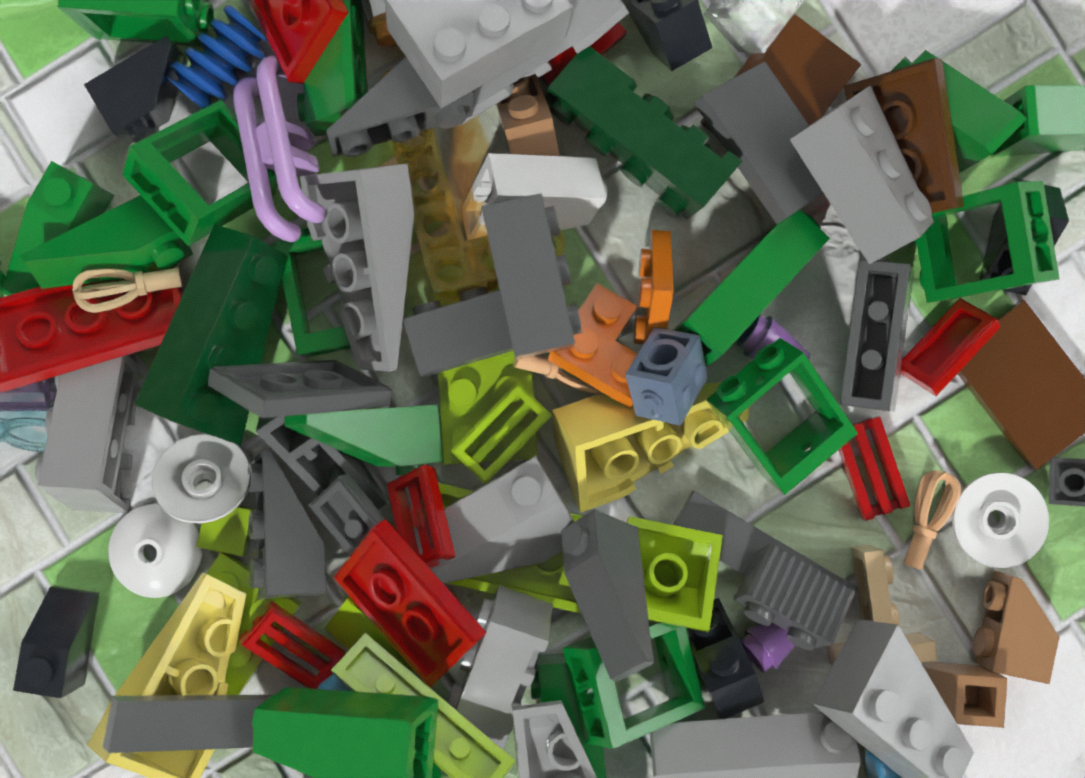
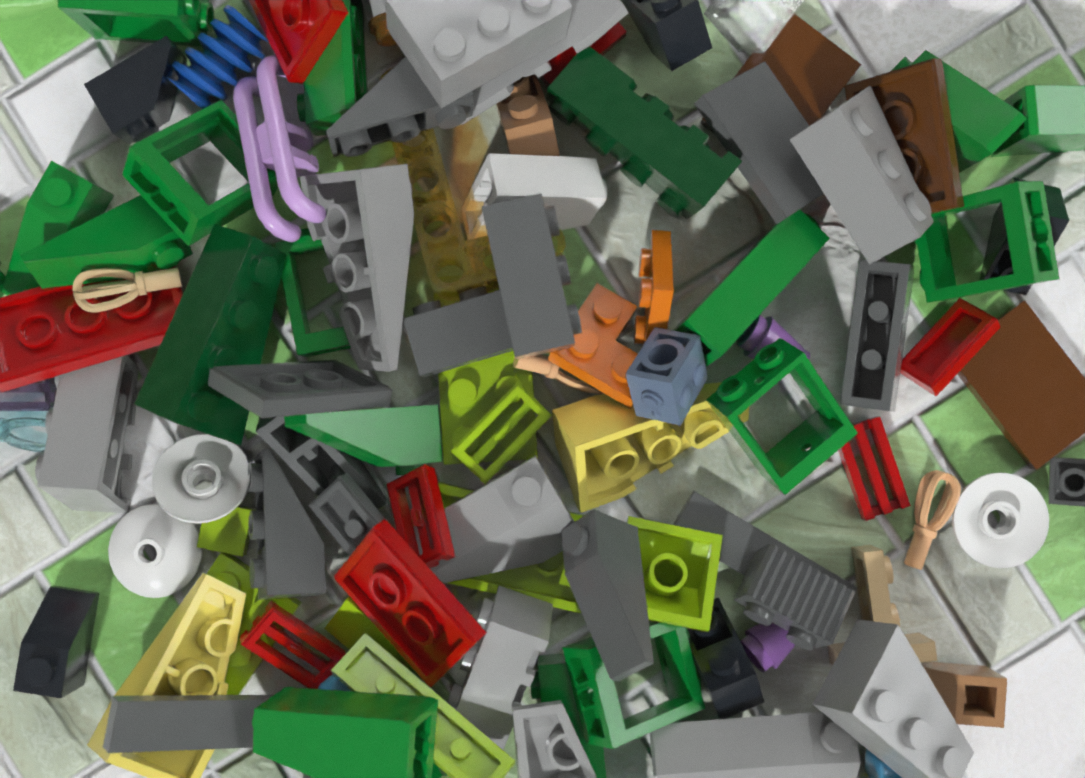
(1015, 632): medium nougat slope -> none

